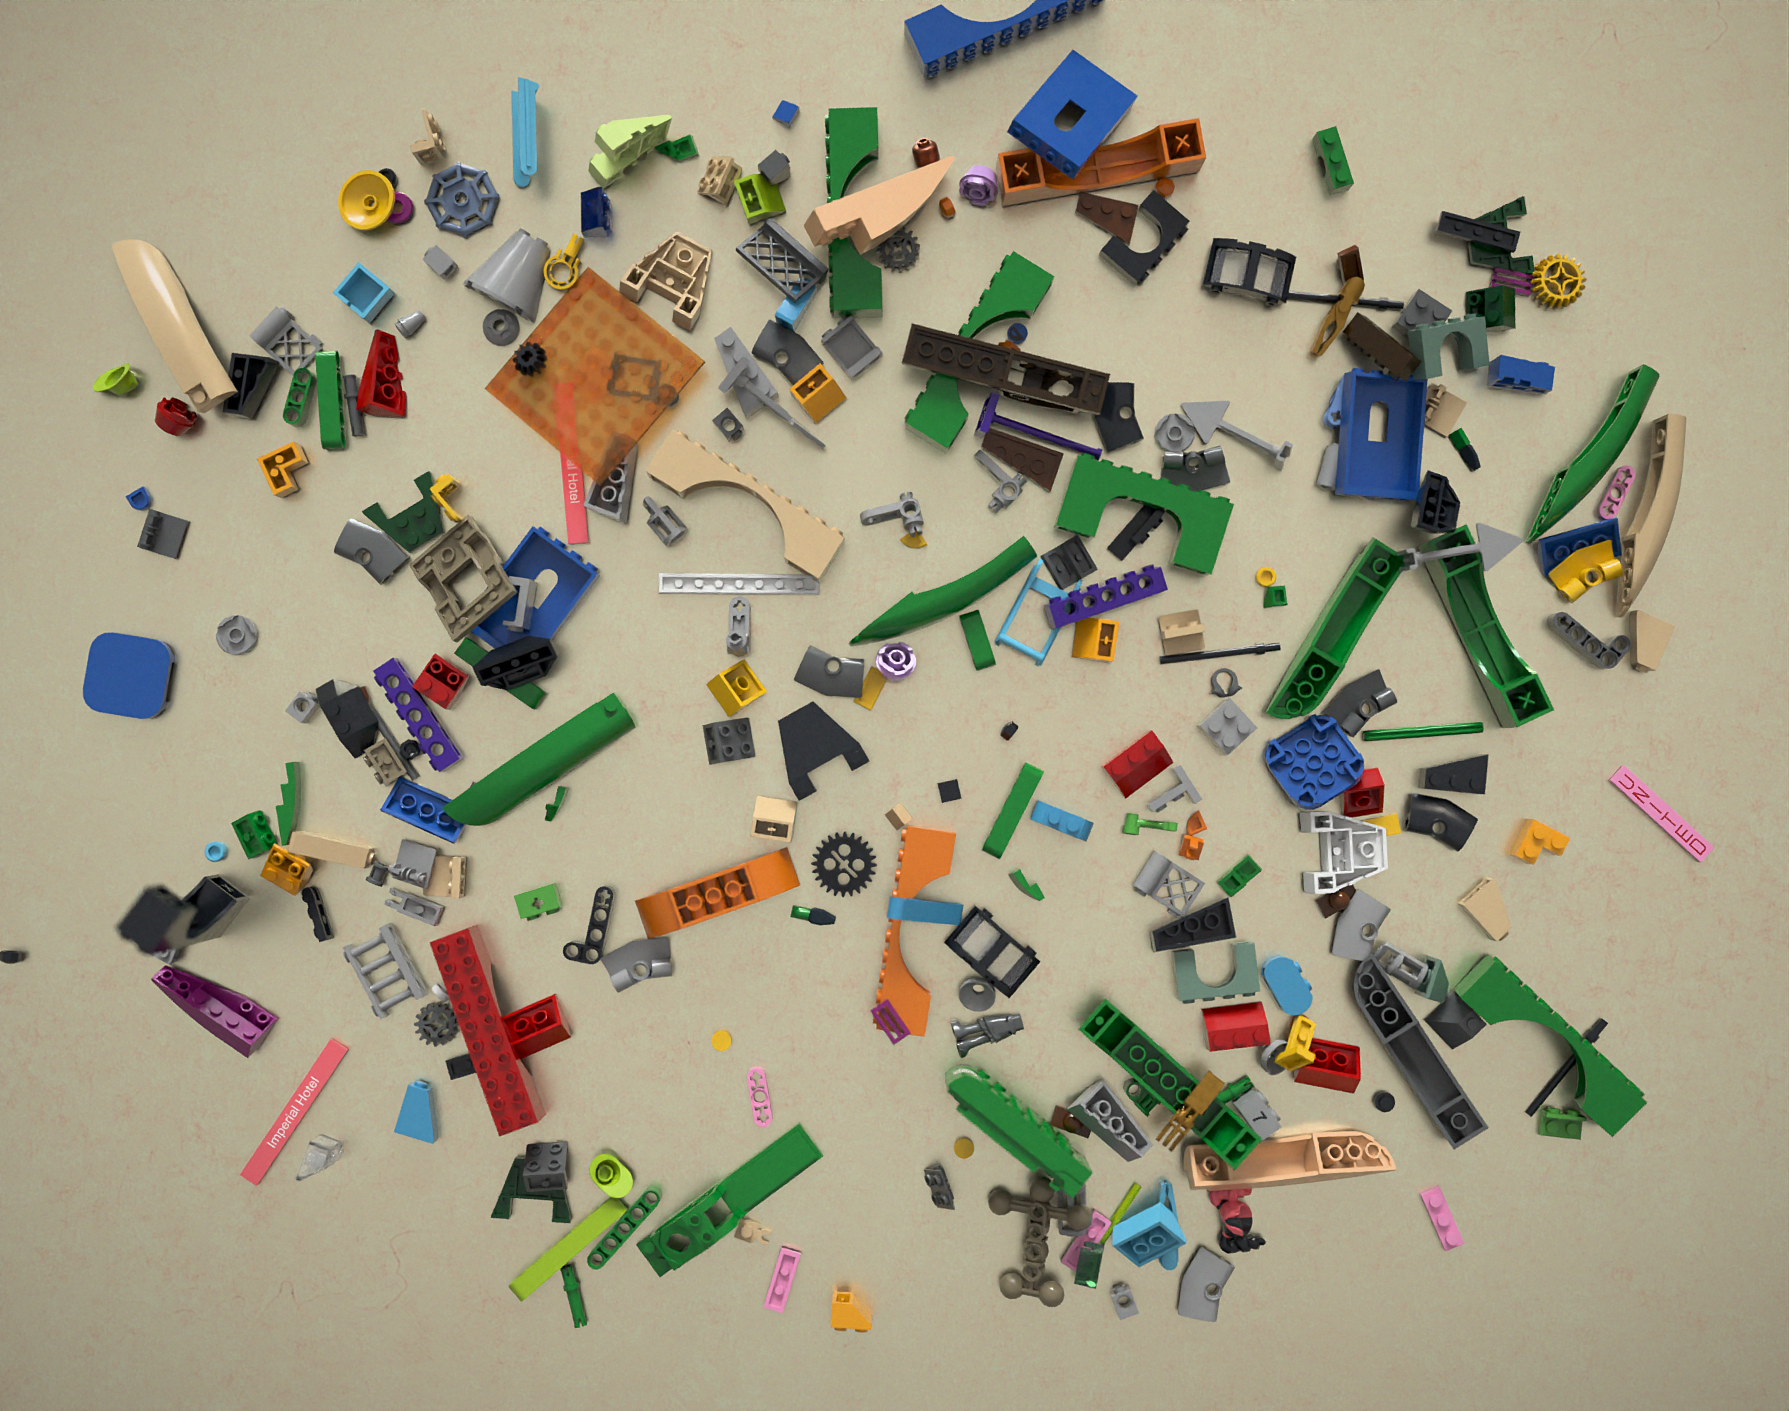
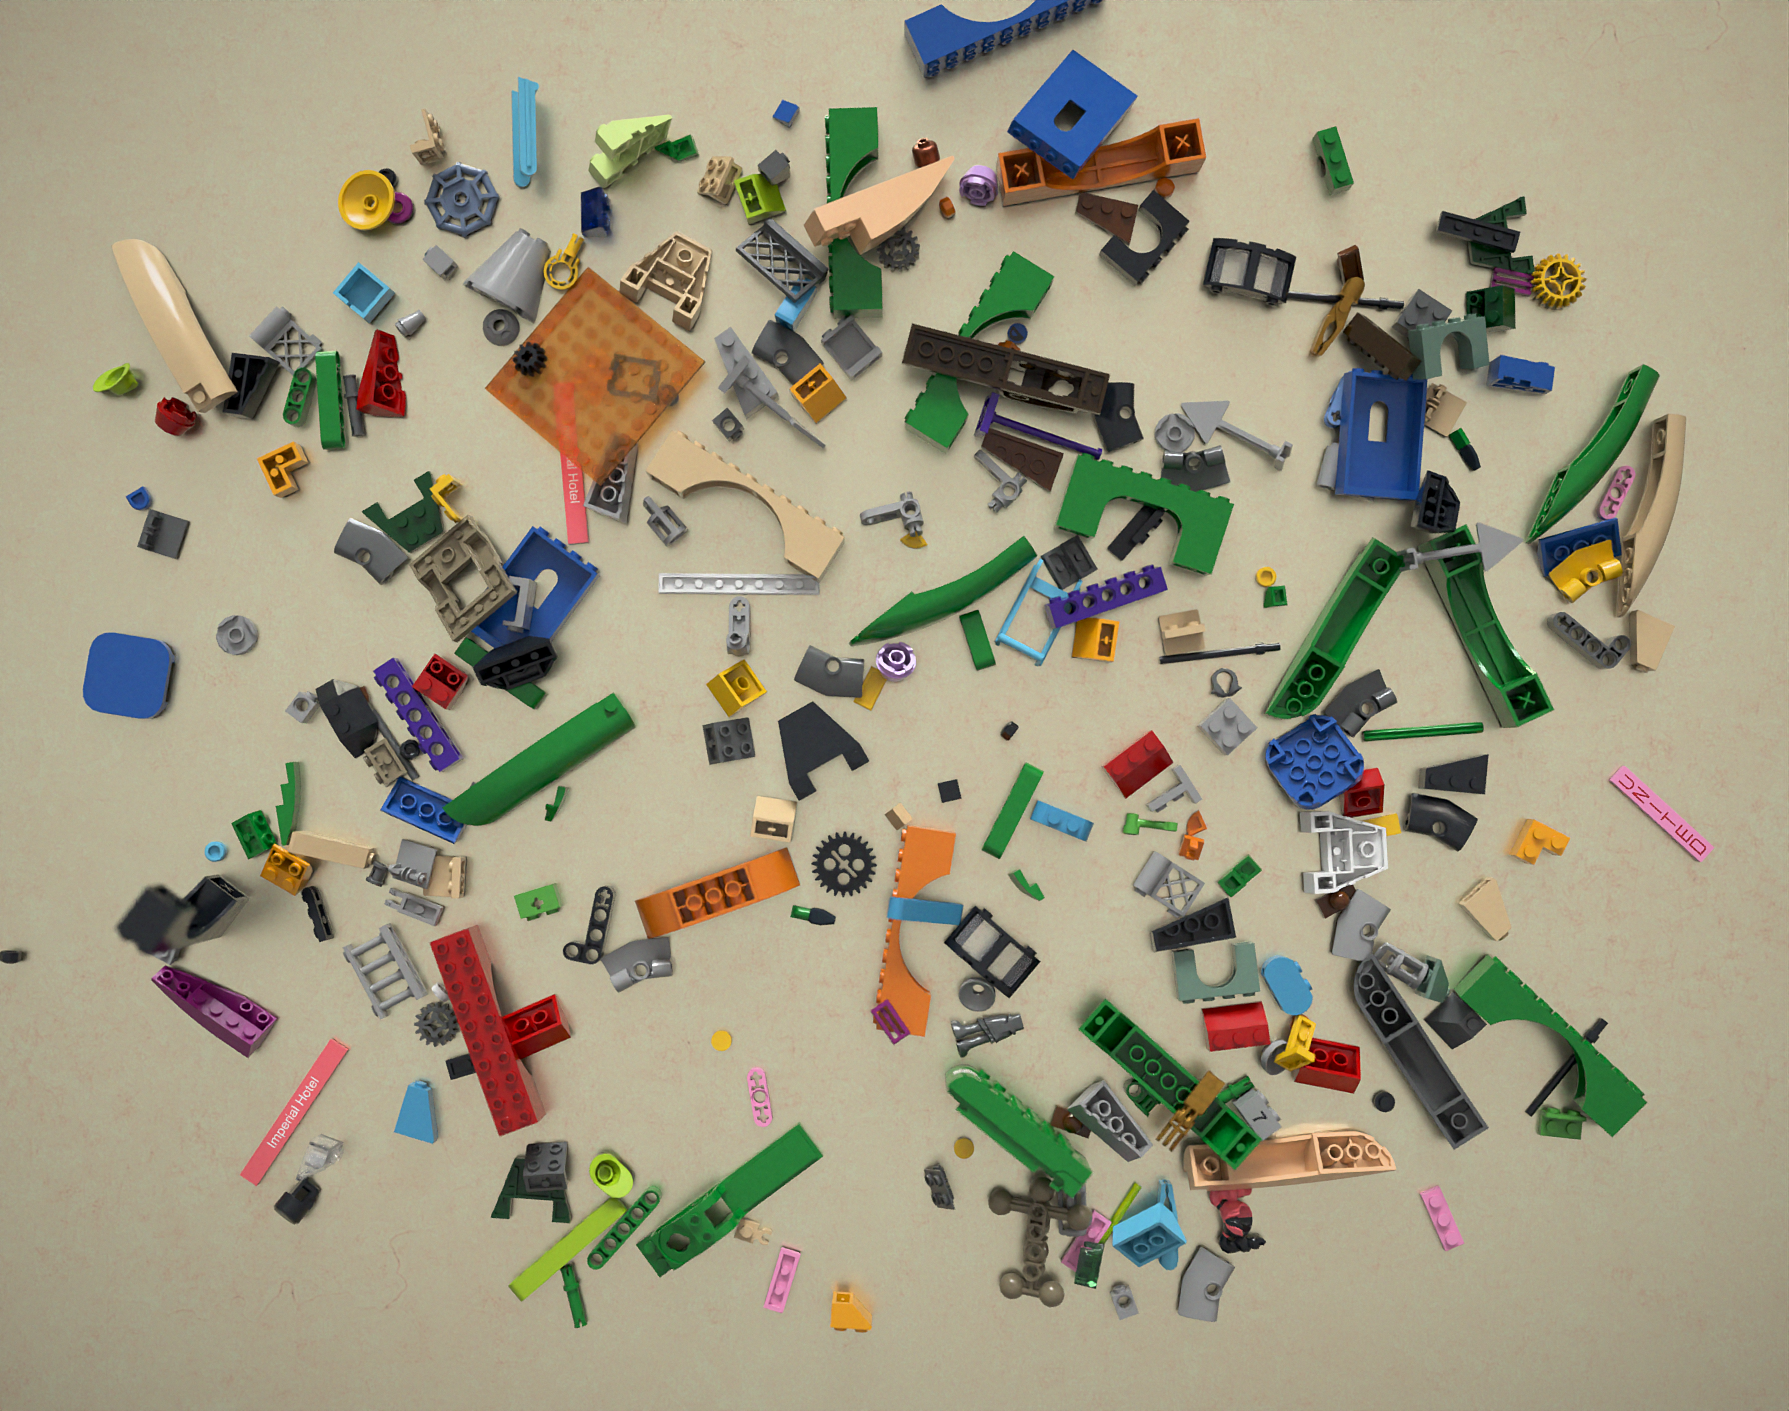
(291, 1208): none -> black piece

